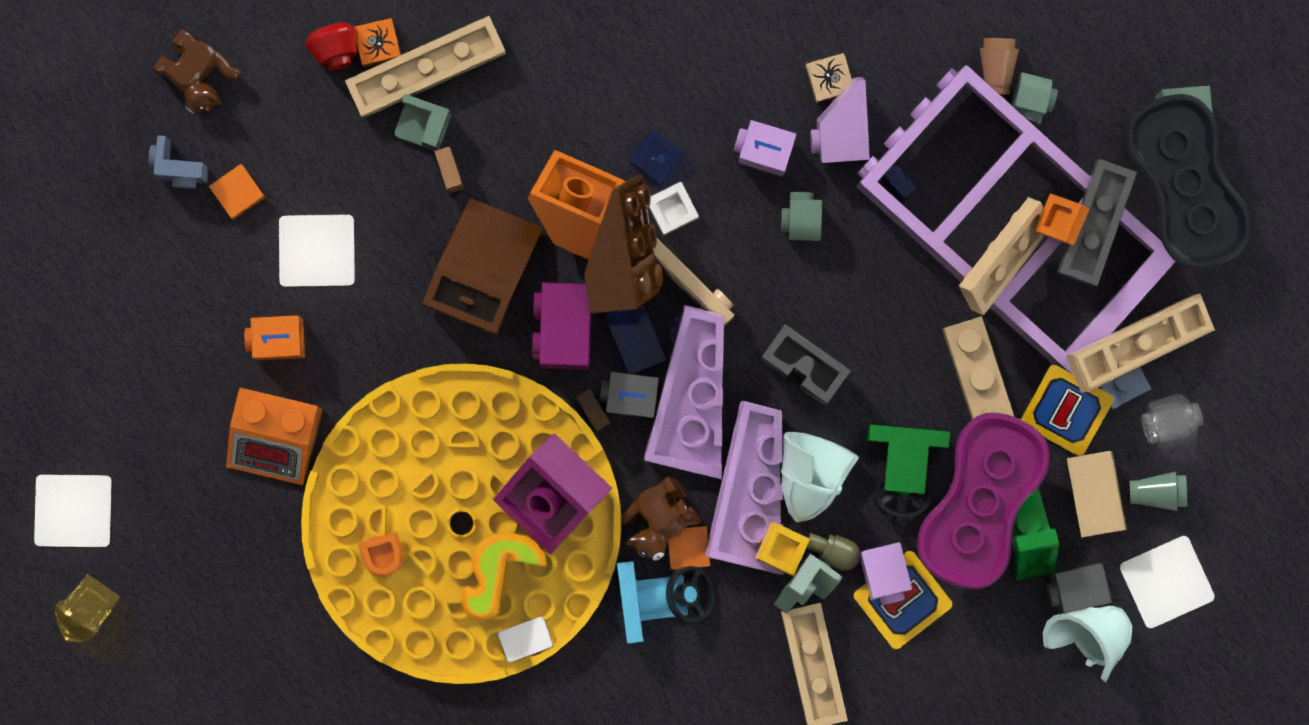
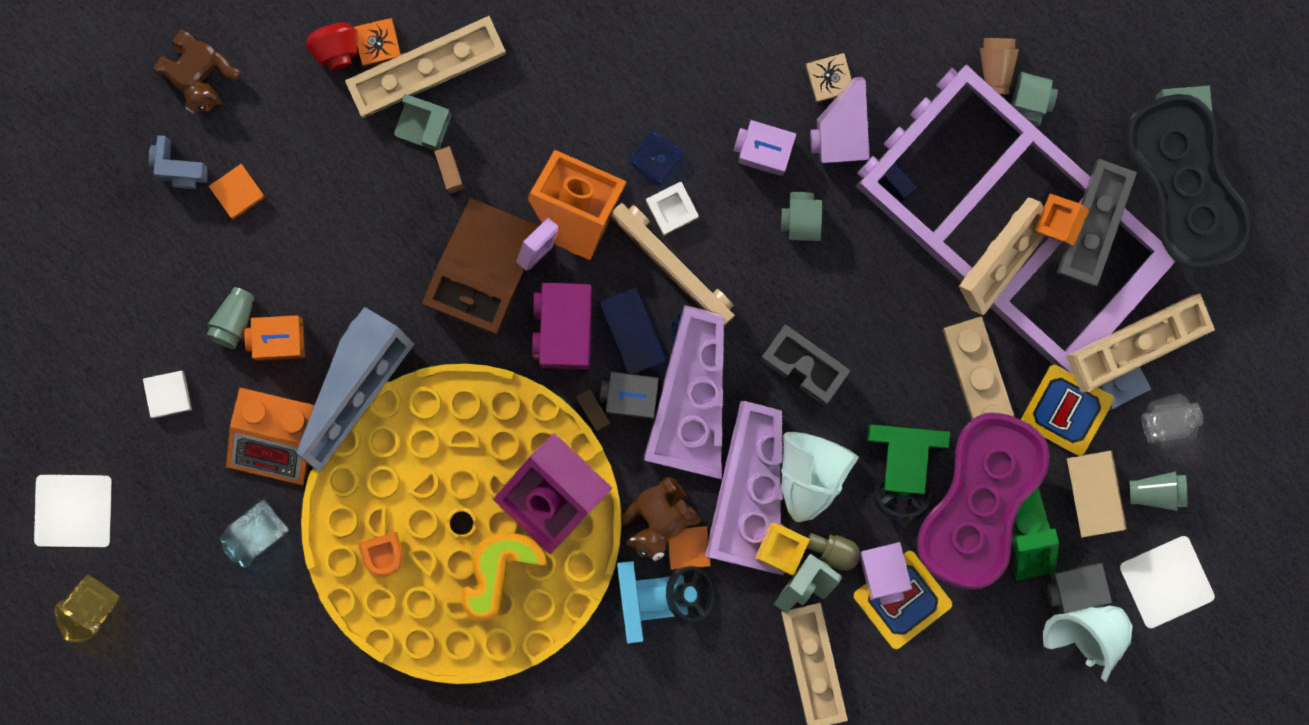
(167, 394): none -> white tile
(231, 319): none -> sand green cone
(252, 534): none -> clear light blue bracket
(316, 250): white sticker -> none
(358, 372): none -> sand blue slope
(525, 639): white sticker -> none
(537, 244): none -> lavender tile
(623, 261): reddish brown slope -> none

